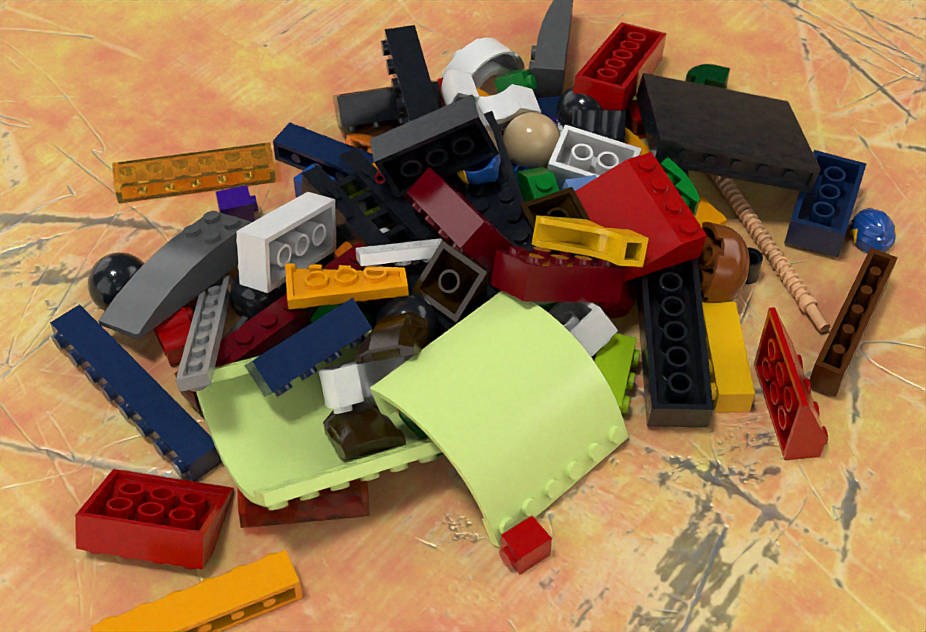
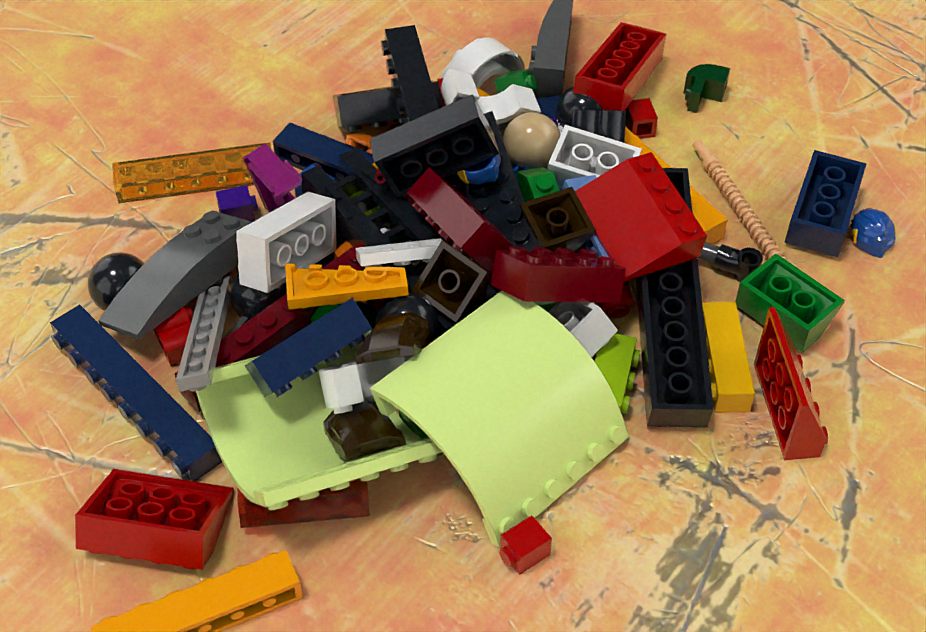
(272, 177): none -> magenta piece
(590, 239): yellow arch -> none
(682, 184): green slope -> none
(722, 264): dark orange cylinder -> none
(726, 133): black panel -> none
(799, 299): none -> green slope
(852, 322): reddish brown brick -> none

